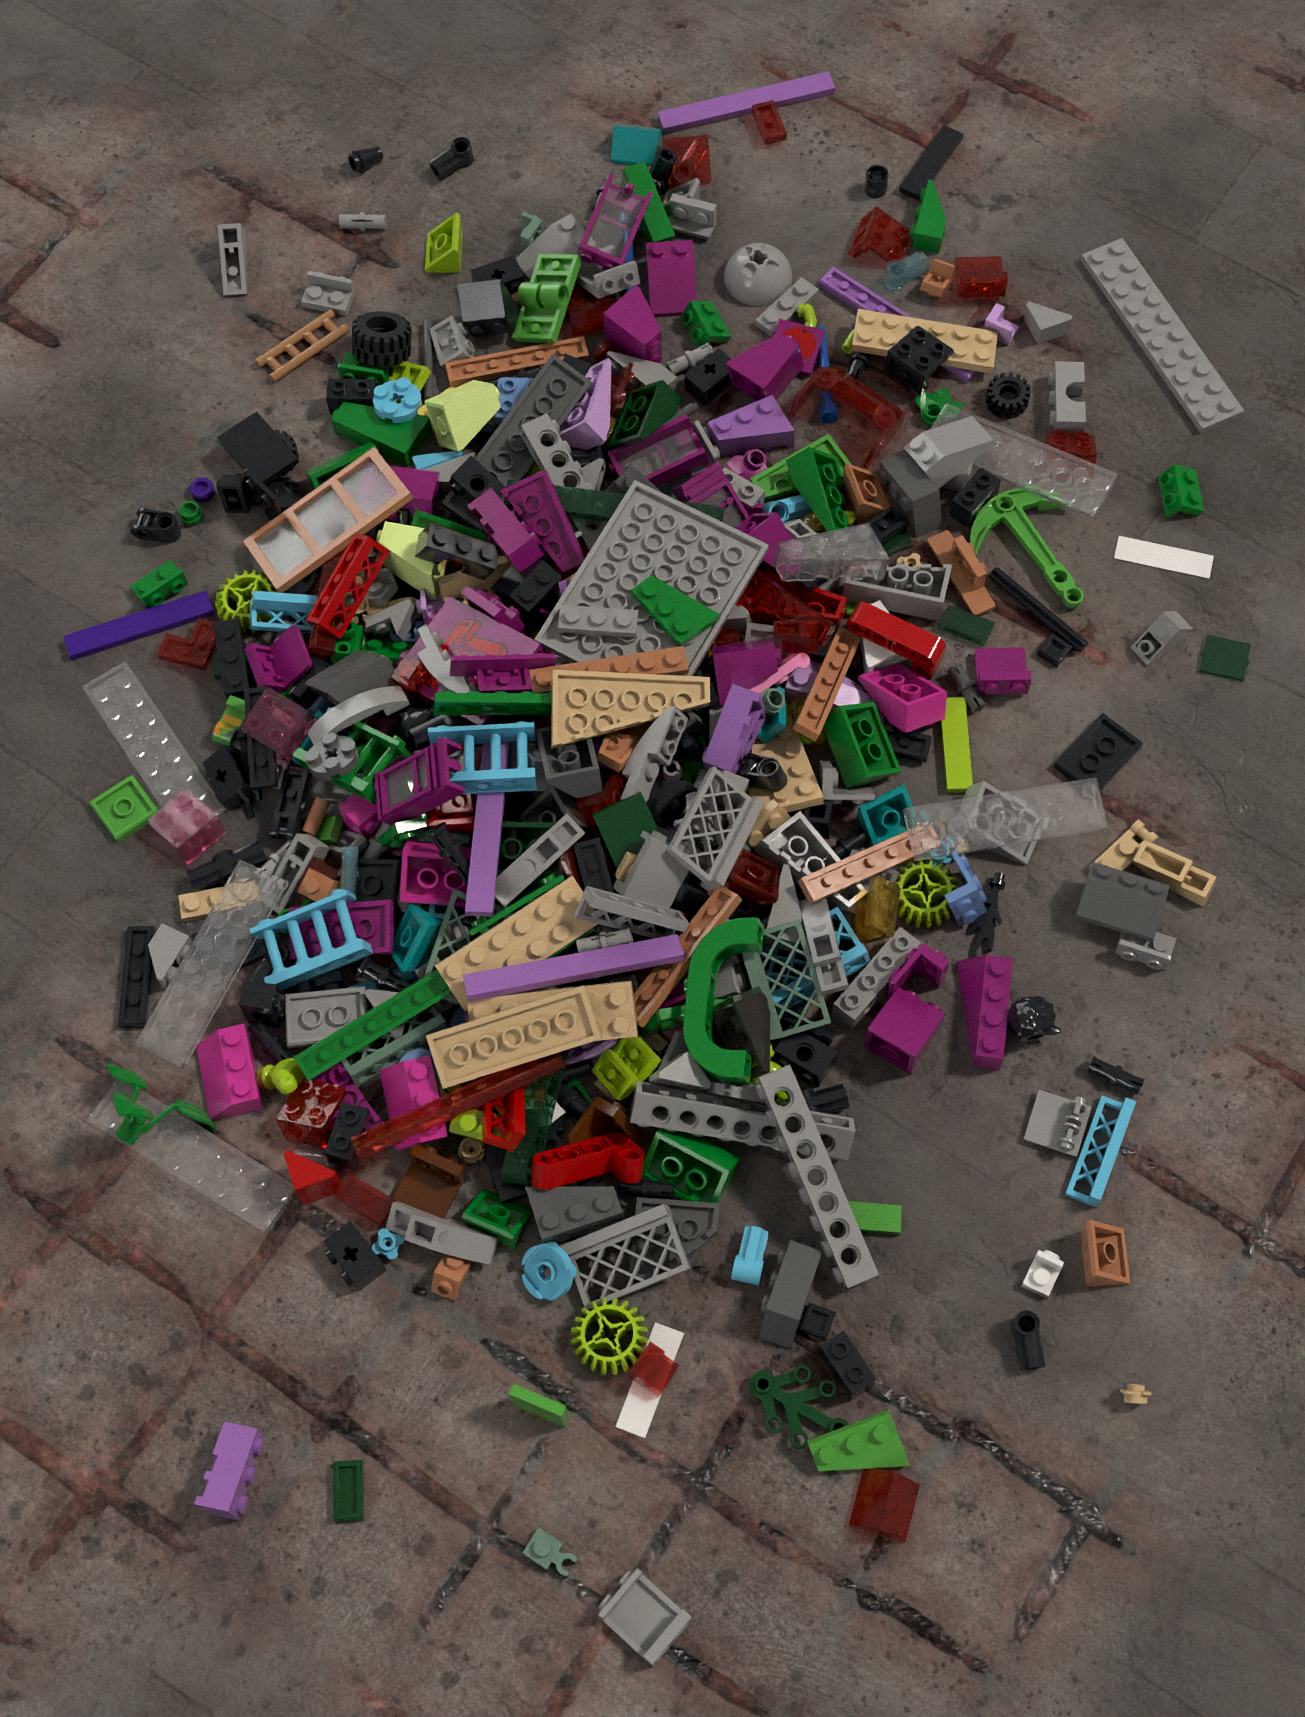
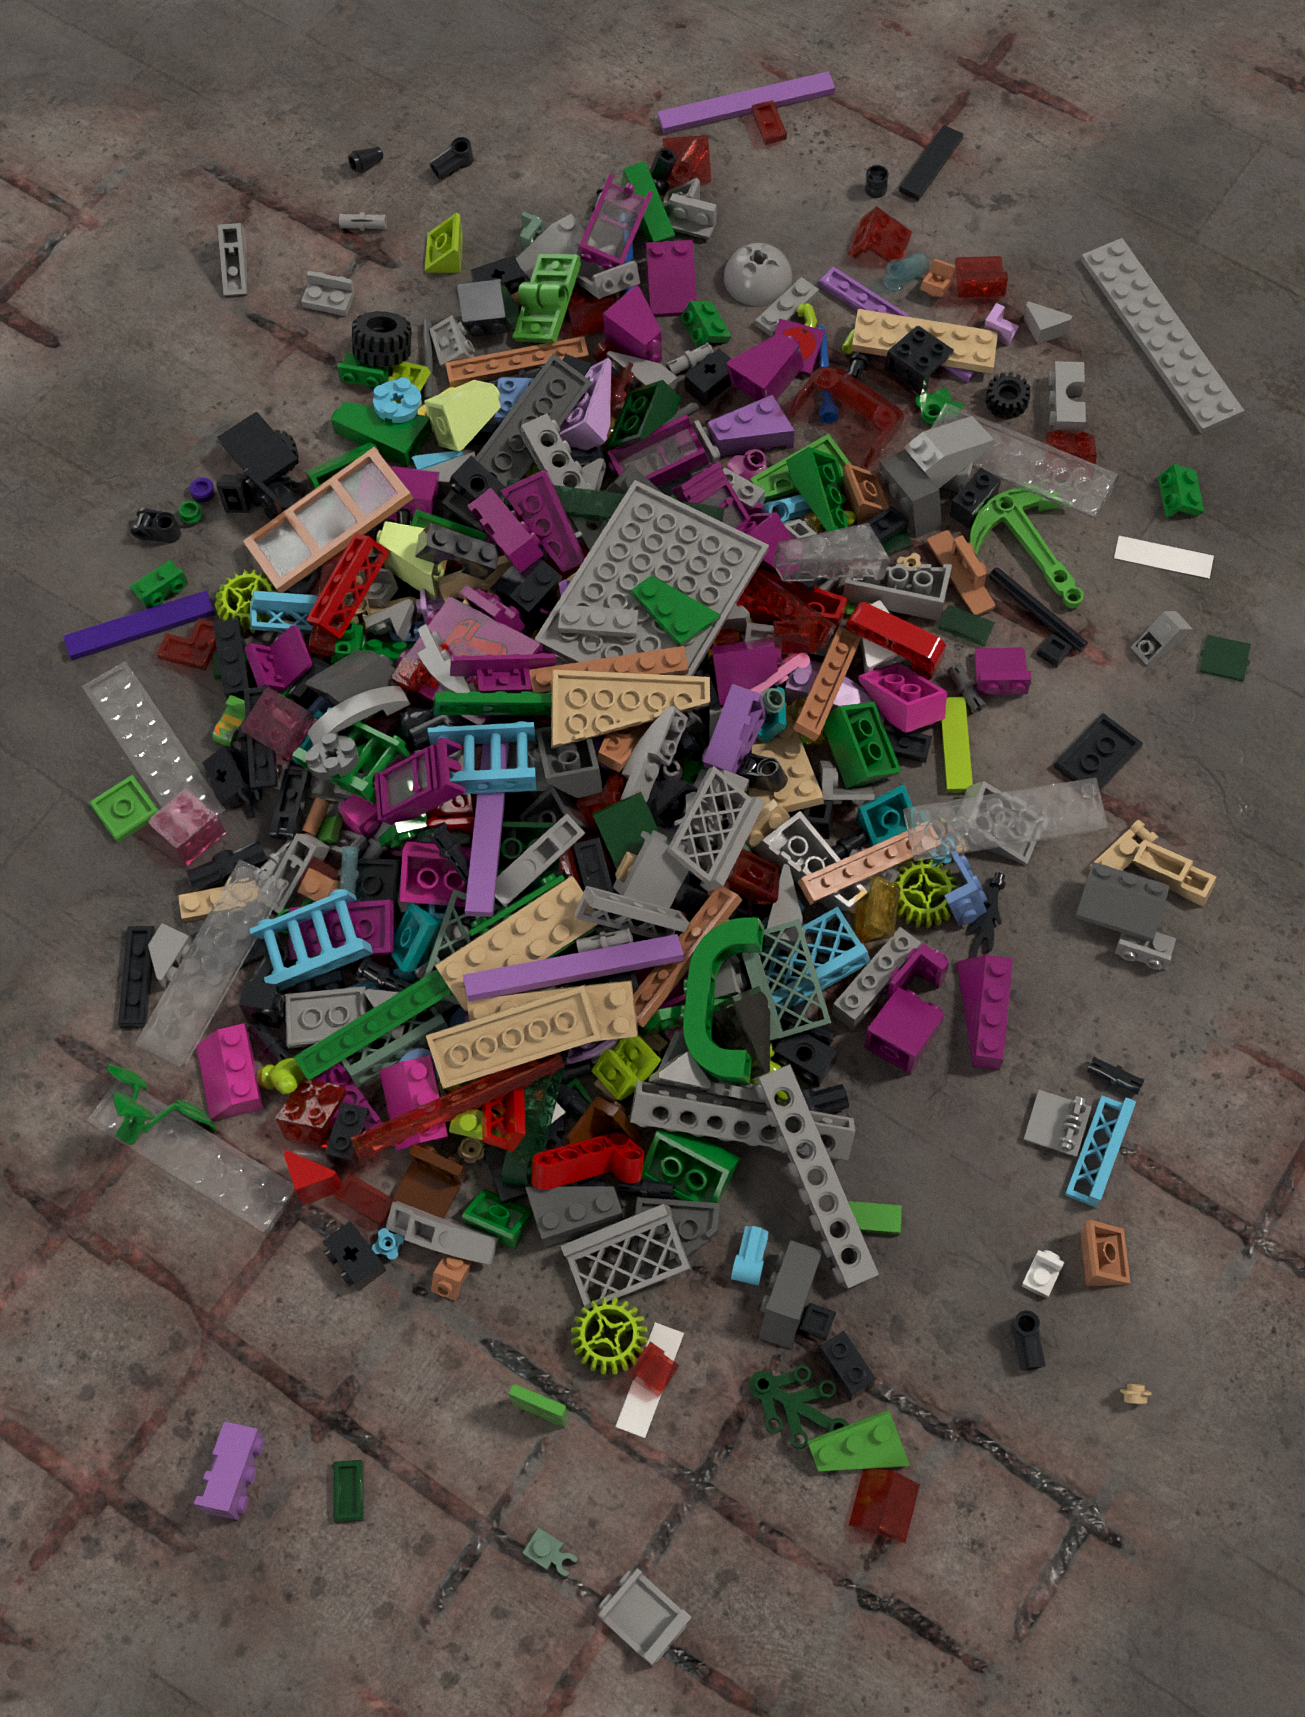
(304, 333): medium nougat bar -> none
(349, 390): black brick -> none
(561, 1270): medium azure plate -> none
(635, 144): teal slope -> none
(824, 946): light grey slope -> none
(931, 222): green slope -> none
(1032, 1019): black animal -> none

